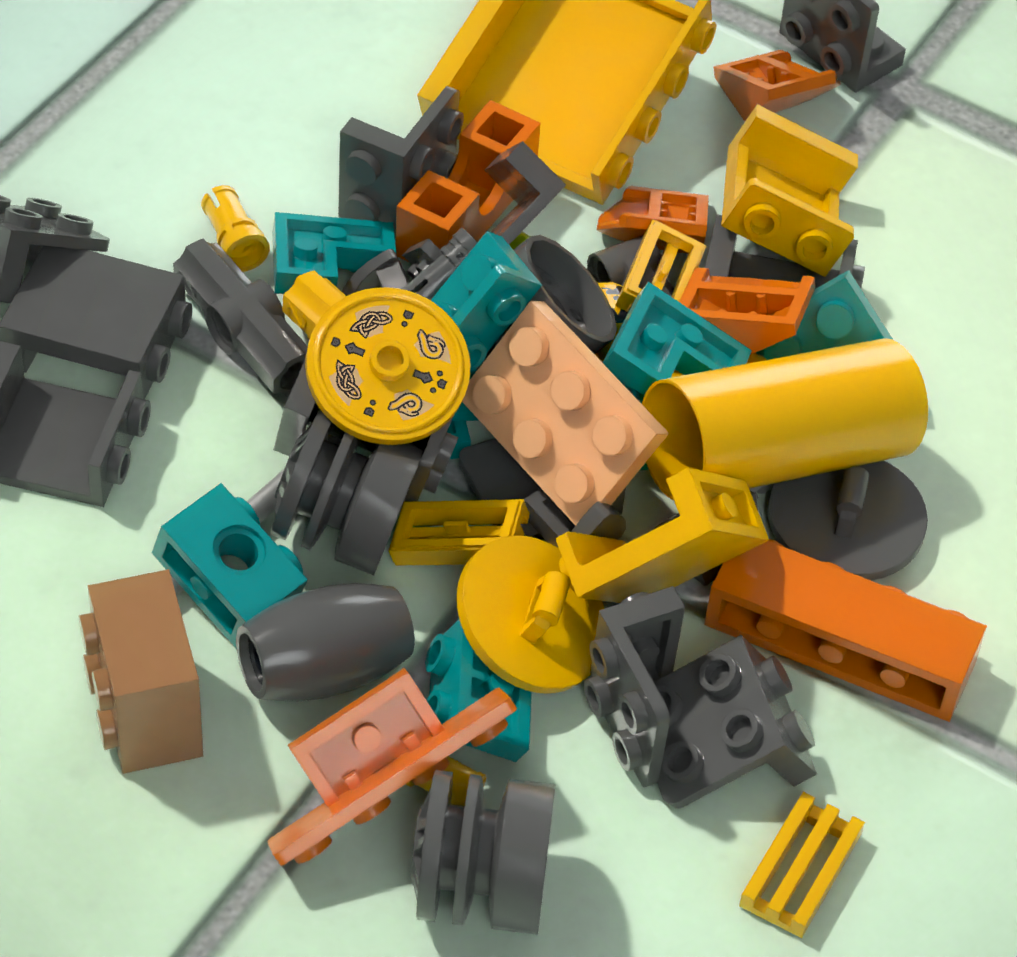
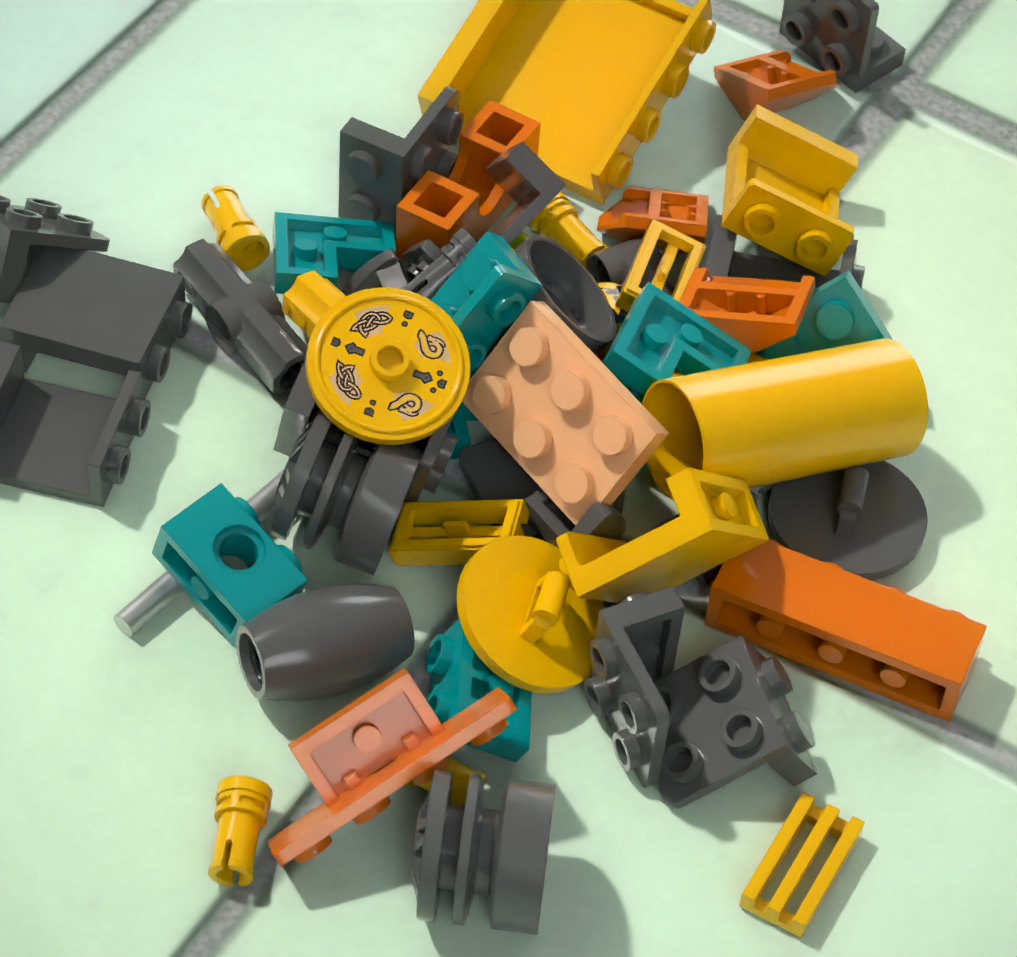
(142, 672): medium nougat brick -> none
(240, 817): none -> yellow pin
(561, 223): none -> yellow pin

